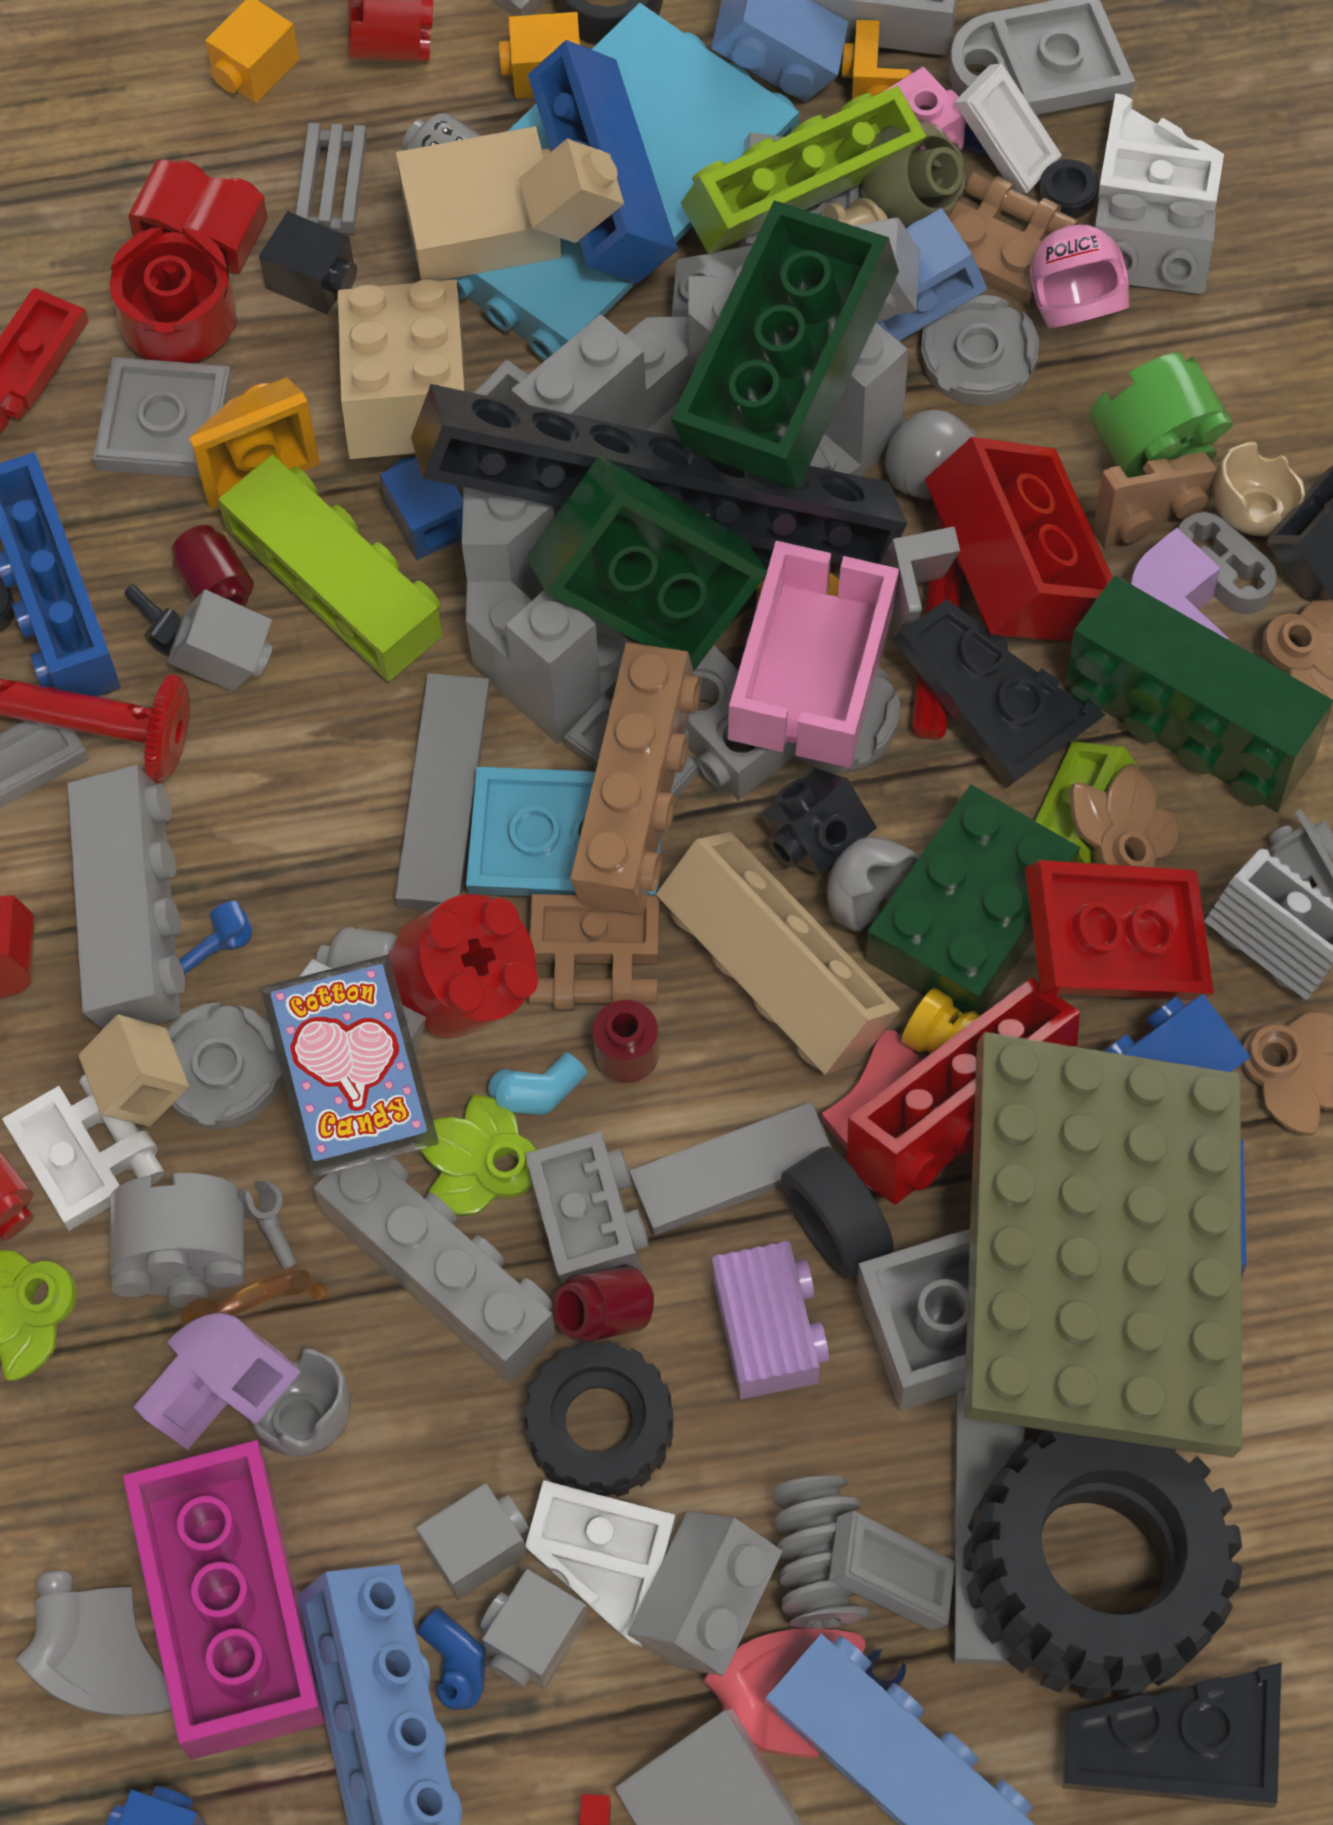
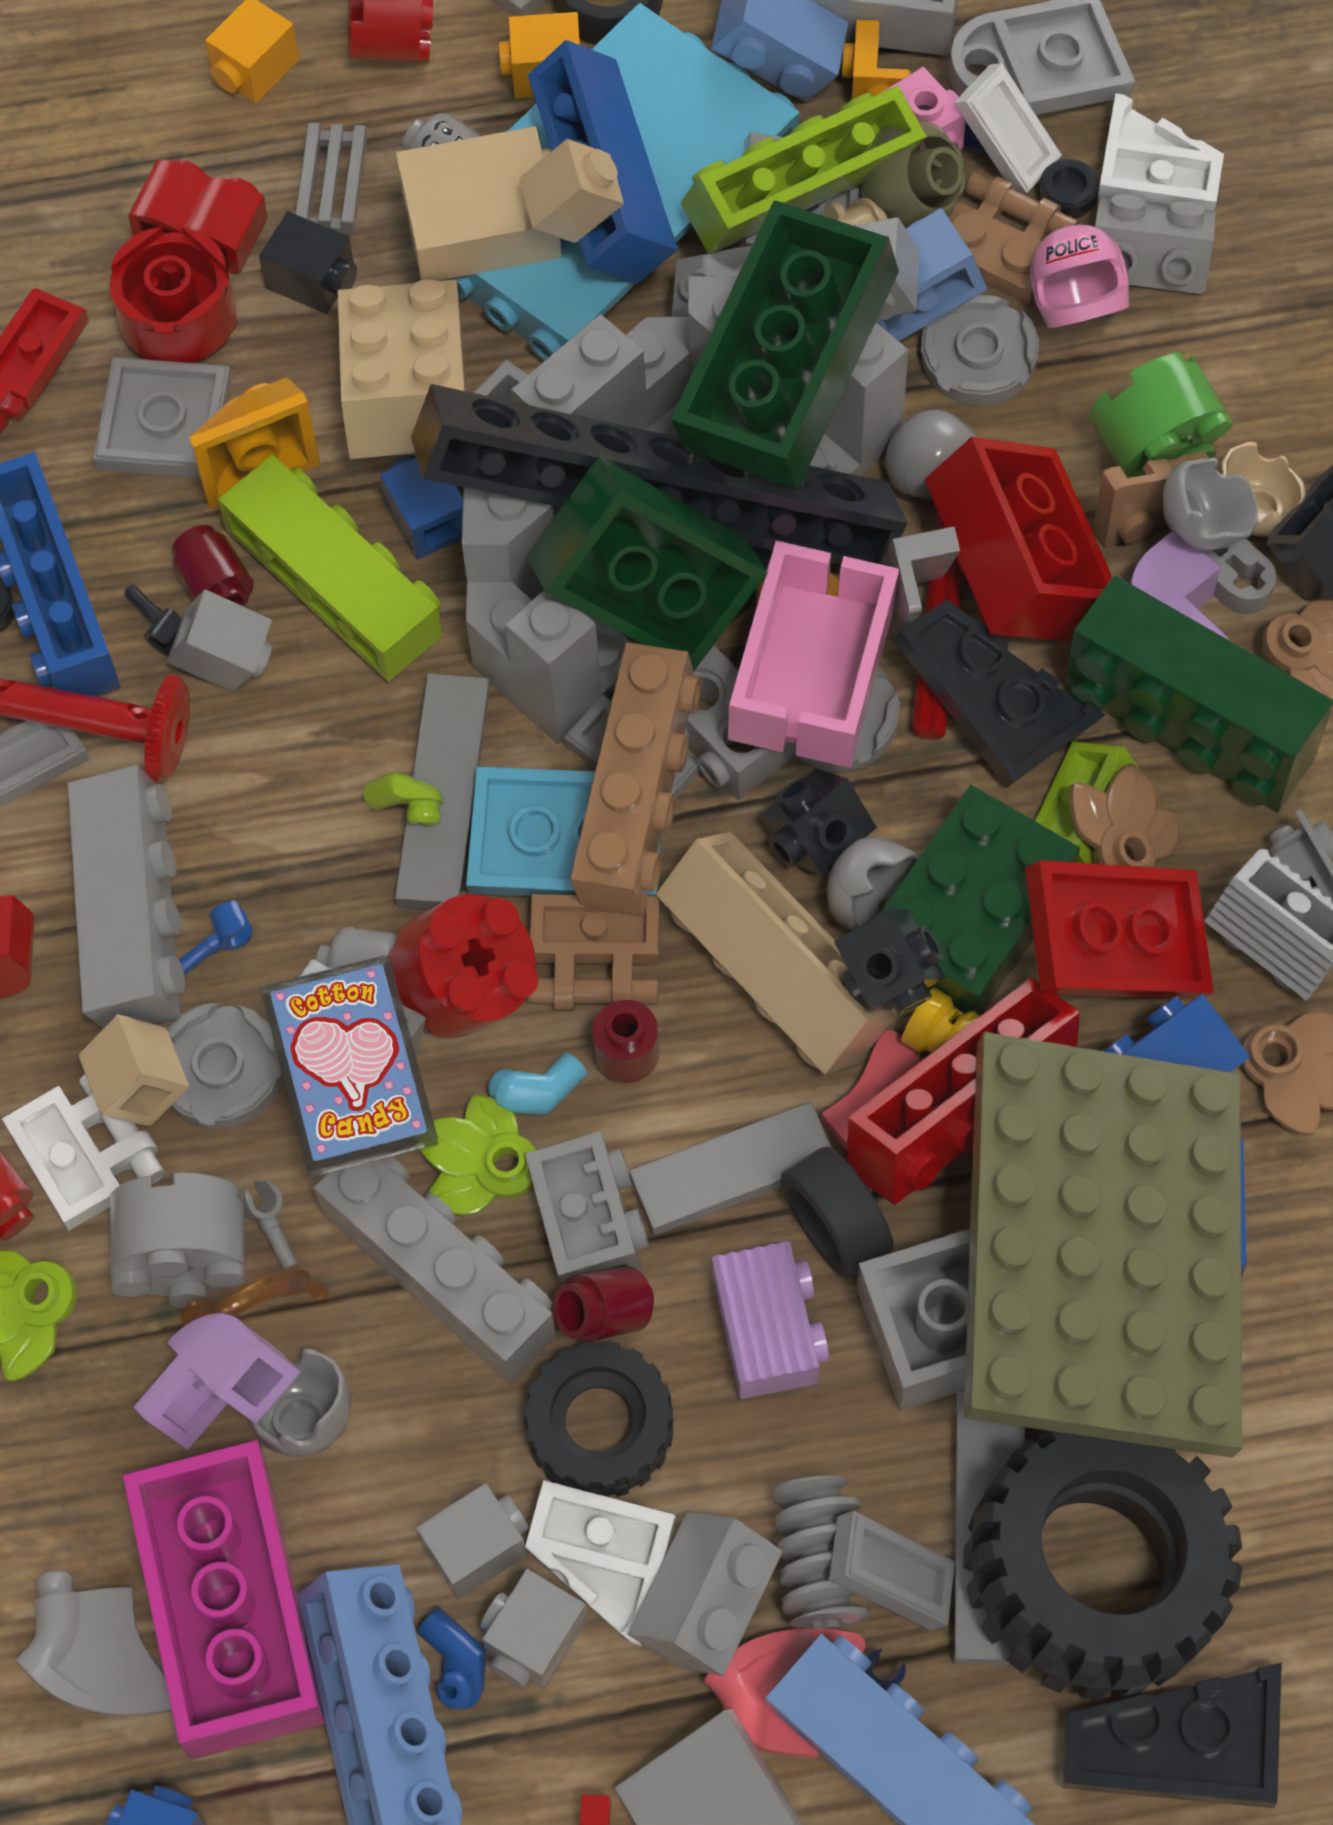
(400, 788): none -> lime arm
(891, 962): none -> black brick
(1207, 506): none -> light grey hair

